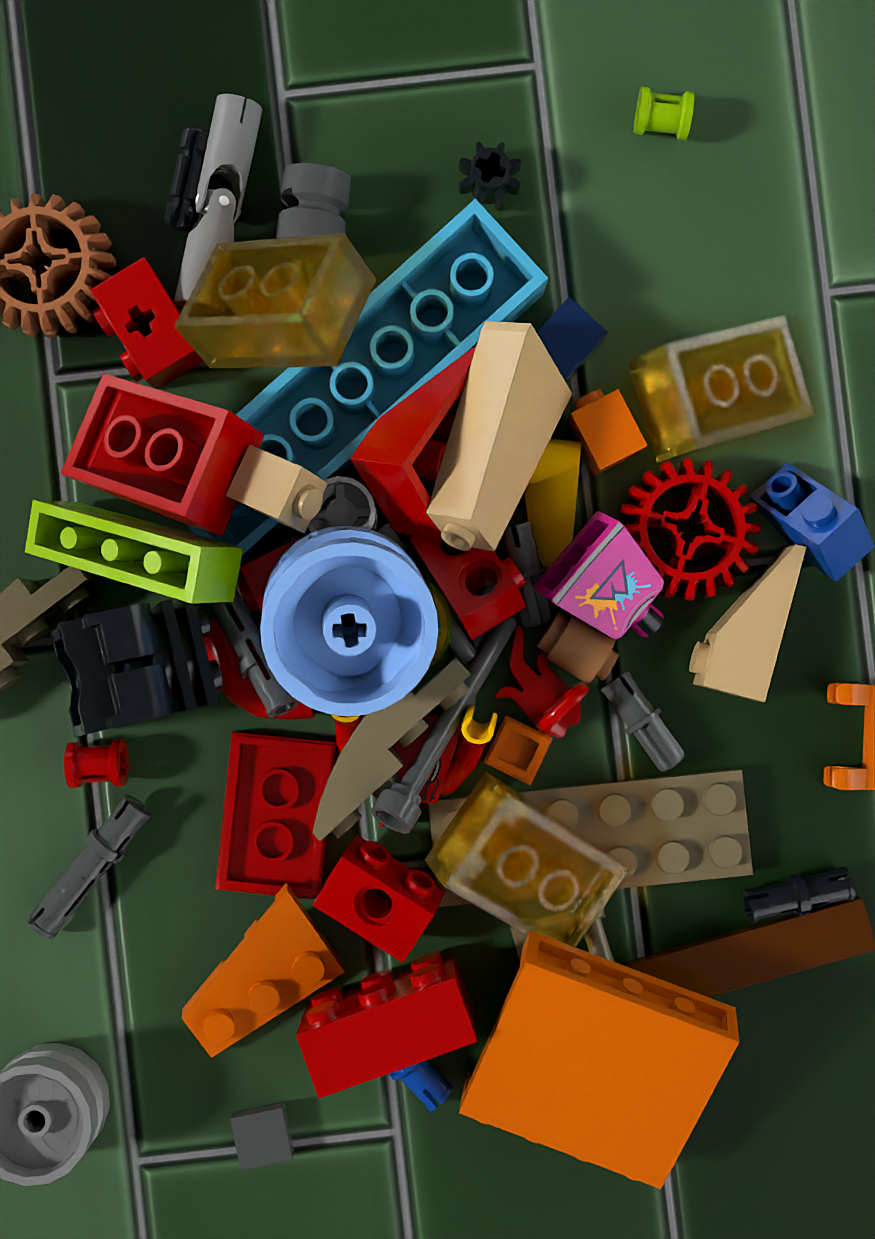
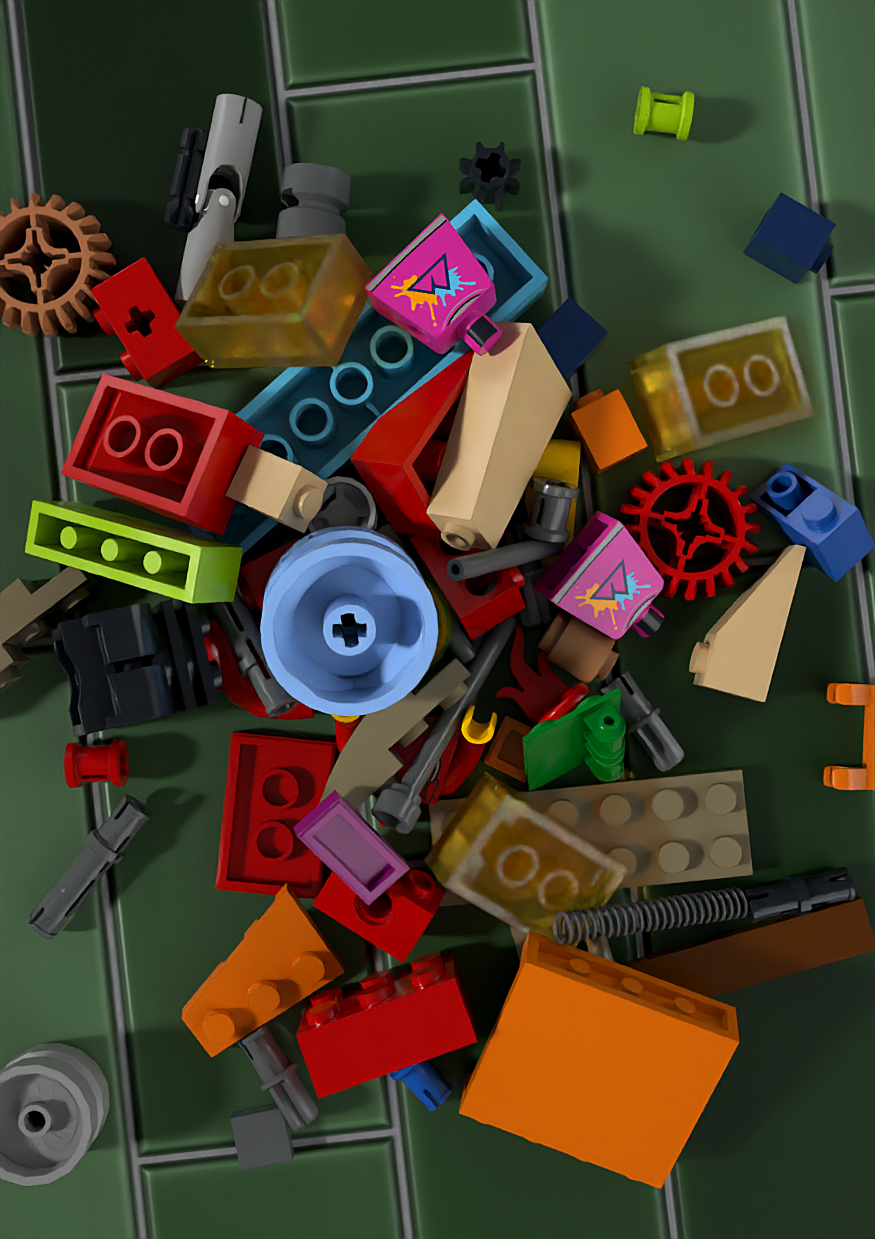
(279, 1077): none -> dark grey axle
(351, 847): none -> magenta tile
(438, 292): none -> dark pink torso
(501, 558): none -> dark grey piece
(550, 510): none -> dark grey bush
(586, 735): none -> green hinge
(729, 906): none -> dark grey piece
(791, 239): none -> dark blue brick

